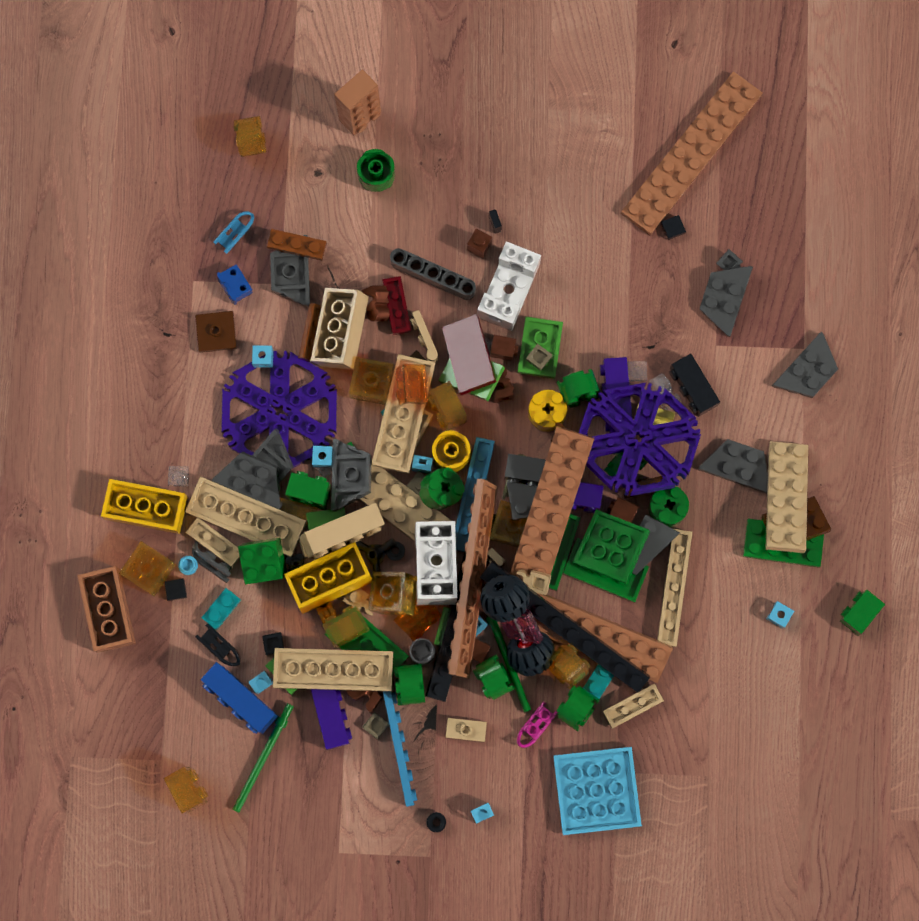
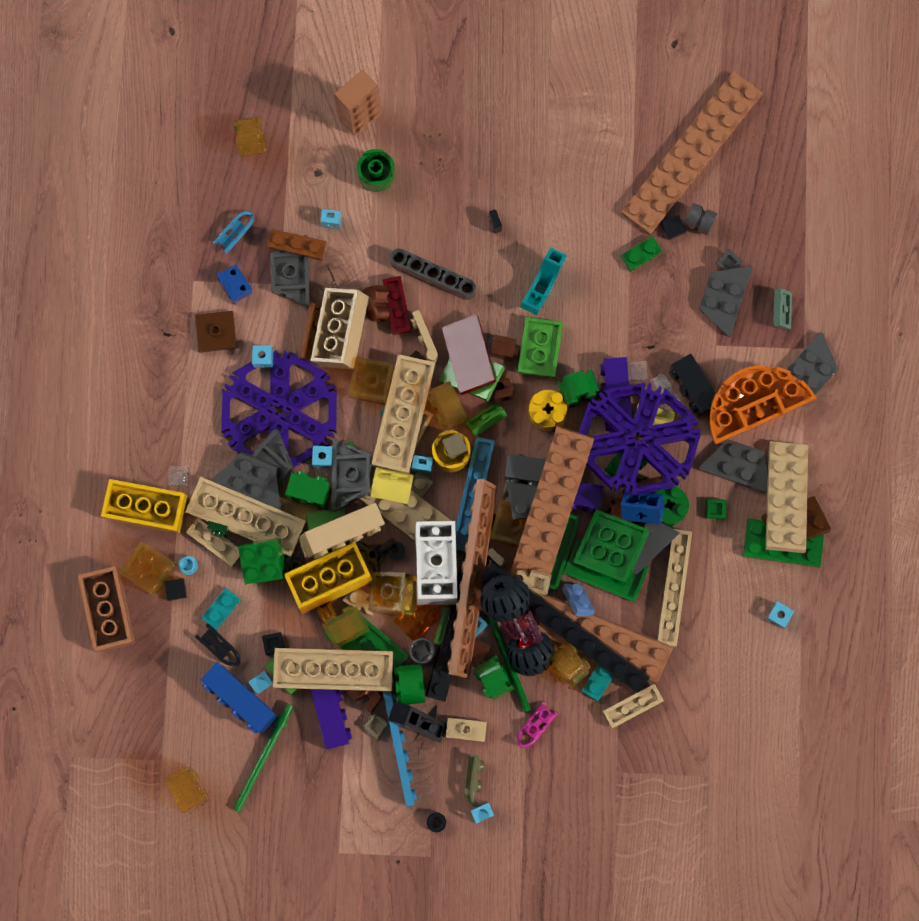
(208, 560): dark grey piece -> none
(218, 529): none -> dark green plate
(331, 221): none -> medium azure piece
(391, 485): none -> light yellow panel
(411, 384): clear orange bracket -> none
(417, 721): none -> black slope
(443, 479): green brick -> none
(454, 445): none -> dark tan tile
(473, 784): none -> olive piece
(479, 243): copper brick -> none
(486, 419): none -> bright green plate
(515, 268): white plate -> none
(539, 357): dark tan plate -> none
(544, 281): none -> teal arch
(577, 708): green brick -> none
(578, 600): none -> medium blue plate
(597, 791): medium azure plate -> none
(641, 254): none -> green plate
(643, 508): none -> blue brick
(699, 218): none -> flat silver wheel
(715, 509): none -> green tile
(755, 398): none -> orange brick
(782, 309): none -> sand green plate
(862, 612): green brick -> none

